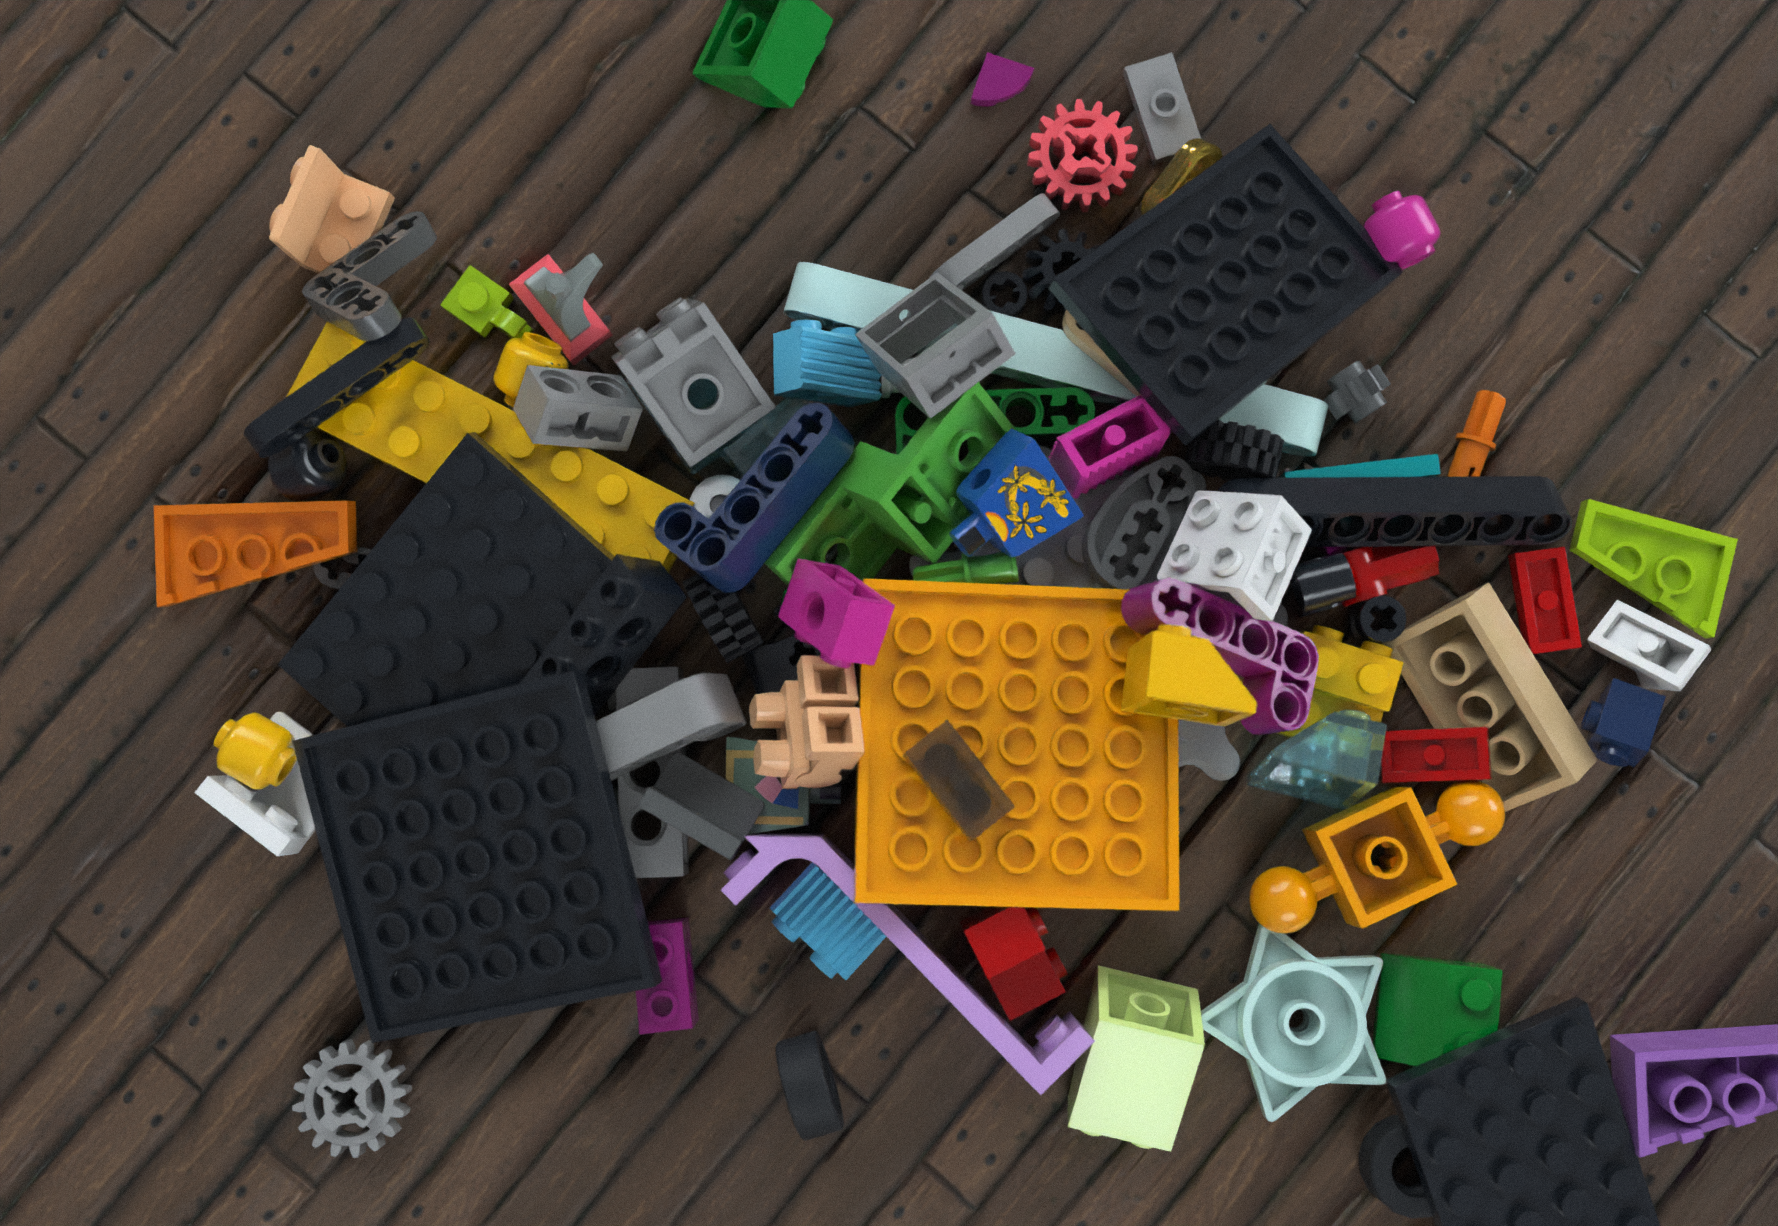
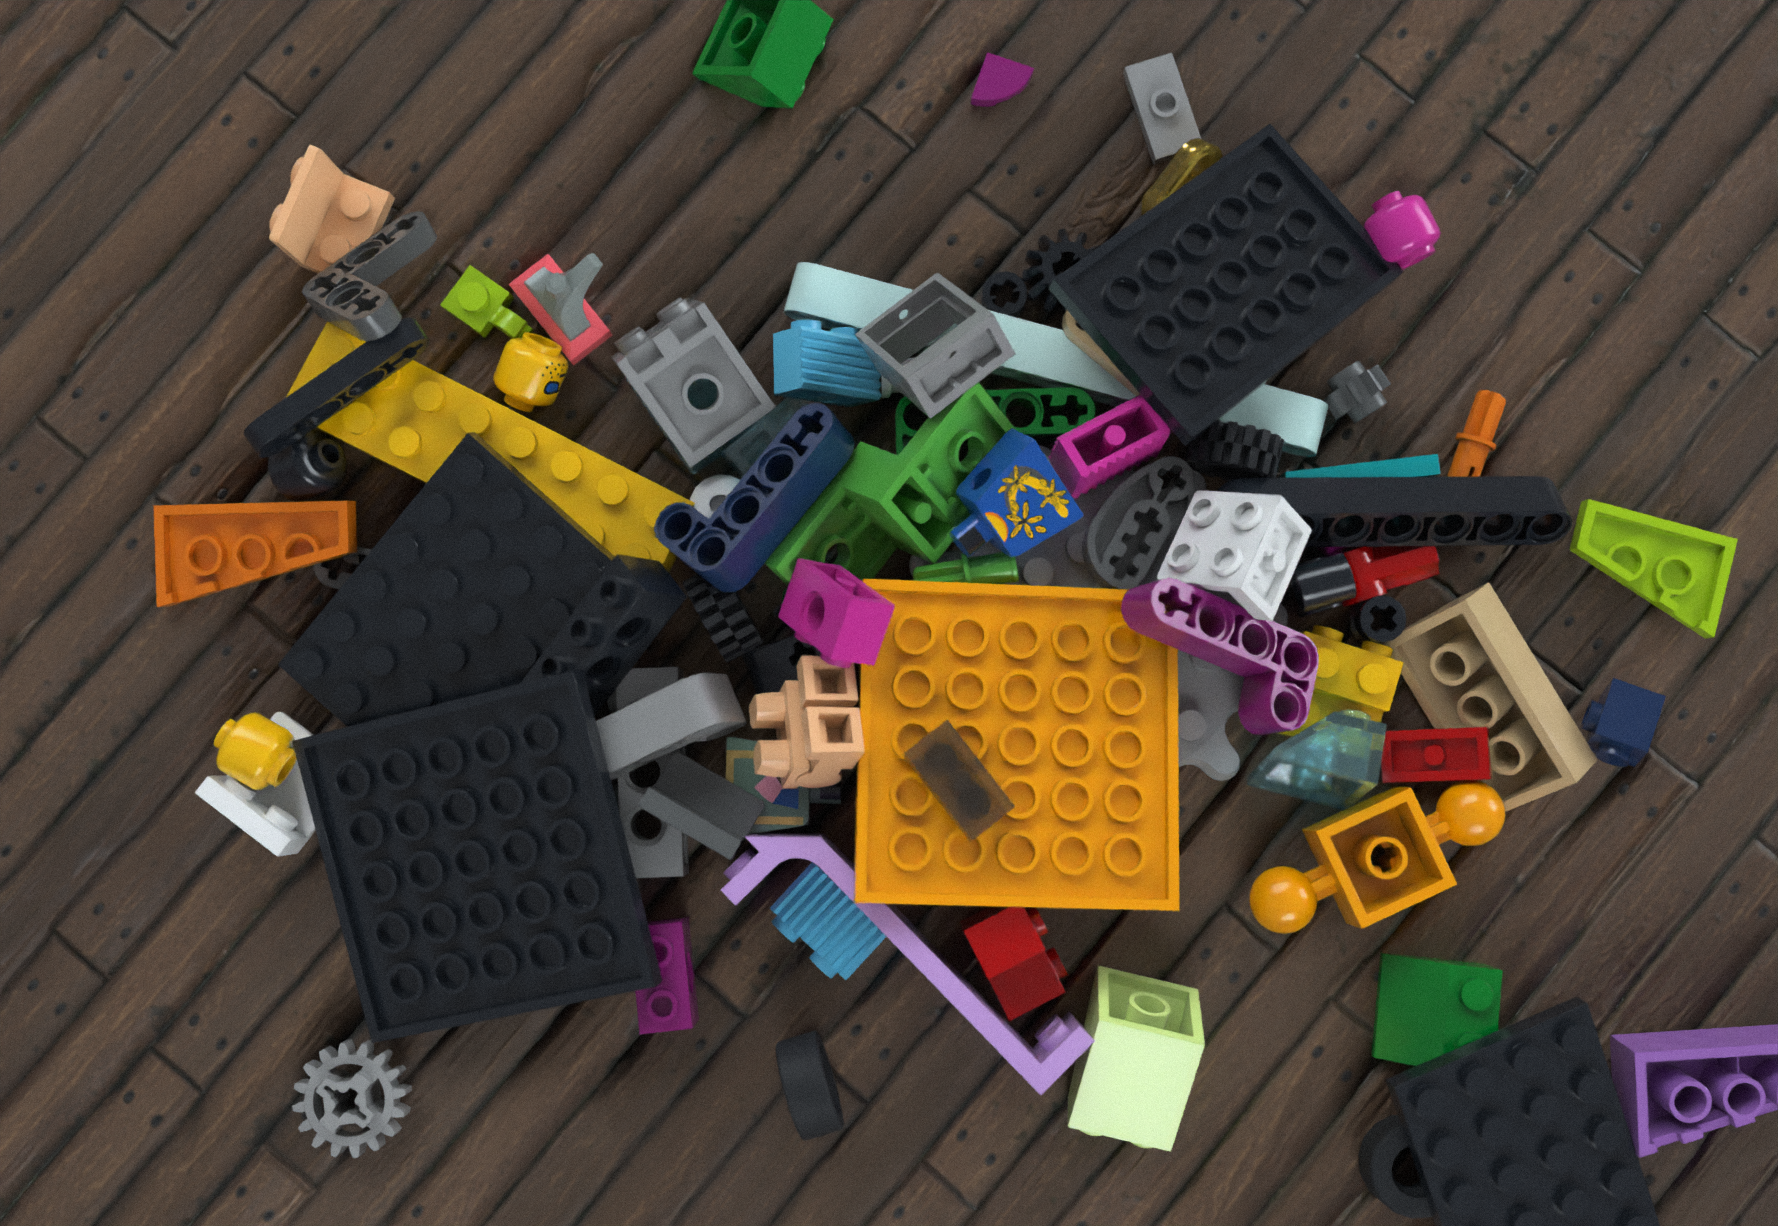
(577, 408): light grey brick -> none
(999, 242): light grey beam -> none
(1093, 170): coral gear -> none
(1183, 680): yellow slope -> none
(1328, 1044): light aqua plate -> none
(1545, 600): red plate -> none
(1651, 648): white slope -> none

